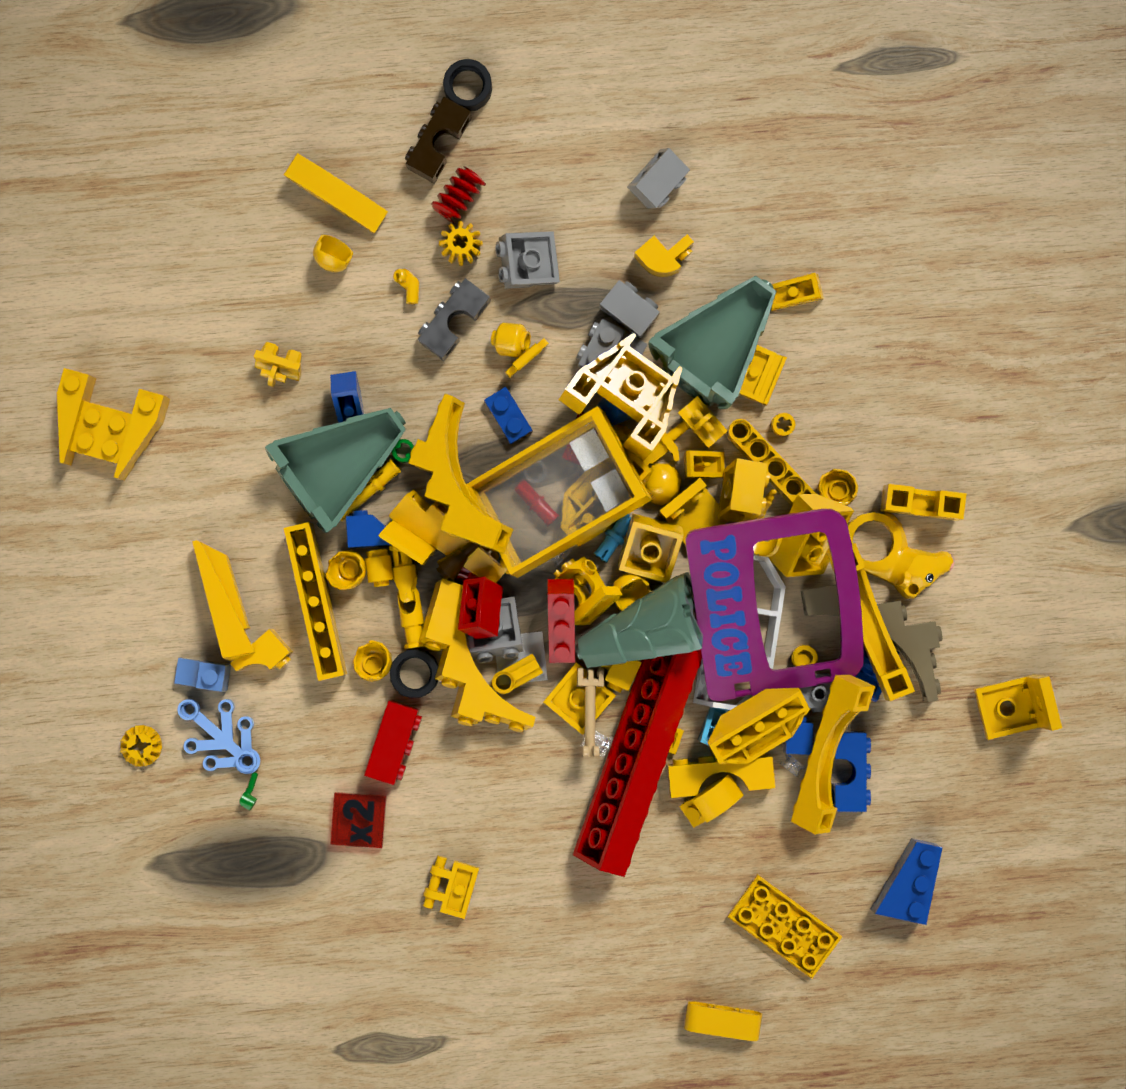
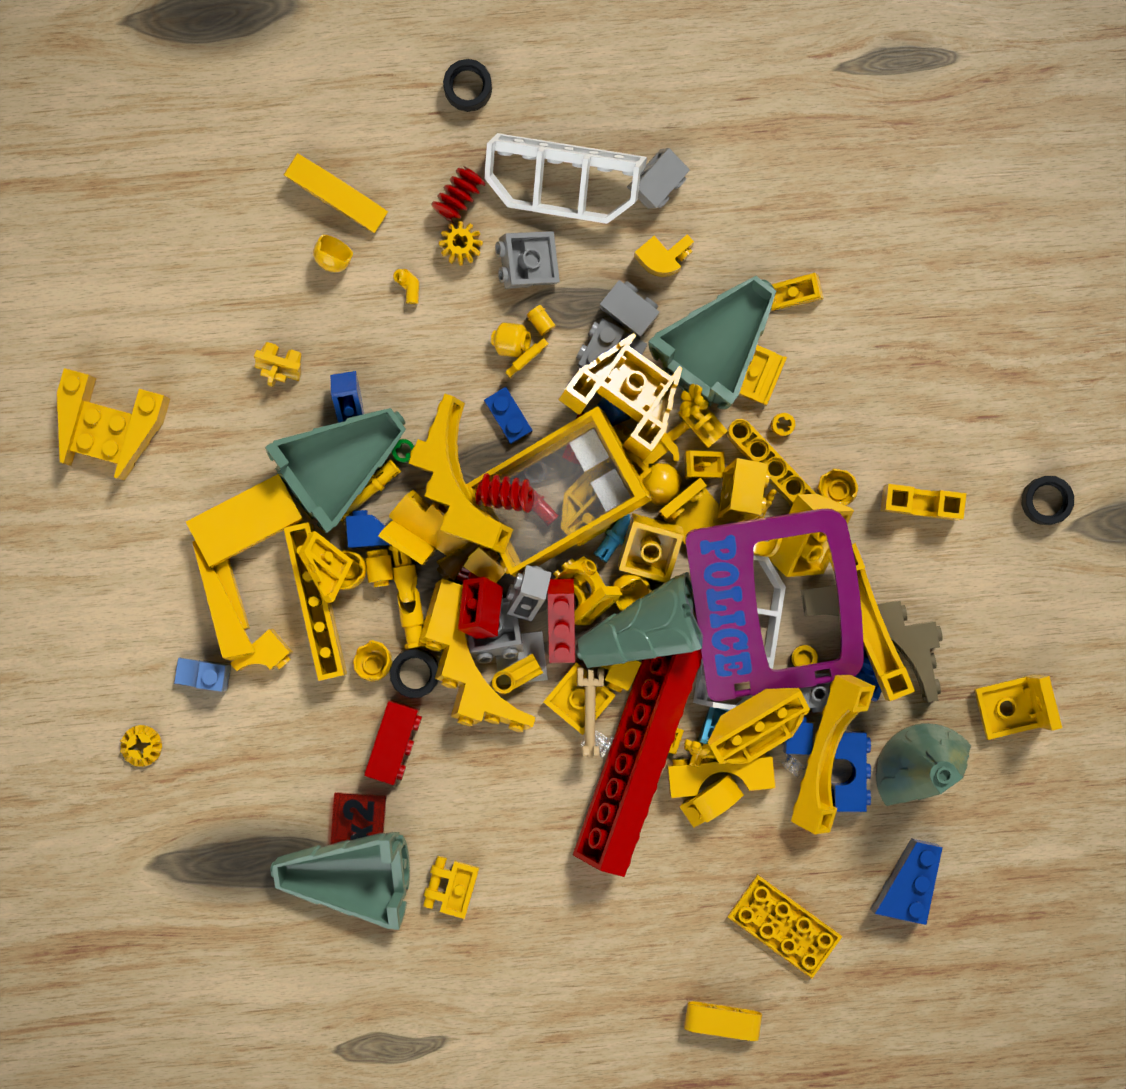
(222, 738): light blue plant -> none
(244, 520): none -> yellow tile
(247, 799): green hand -> none
(325, 565): none -> yellow wing
(352, 876): none -> sand green cone
(446, 119): dark brown arch -> none
(465, 300): flat silver arch -> none
(505, 494): none -> red piece
(528, 592): none -> light grey brick
(541, 320): none -> yellow piece
(557, 153): none -> white plate
(560, 558): clear bush -> none
(693, 401): none -> yellow plant
(698, 752): none -> yellow plant
(903, 567): yellow animal -> none
(921, 763): none -> sand green cone
(1062, 514): none -> black tyre

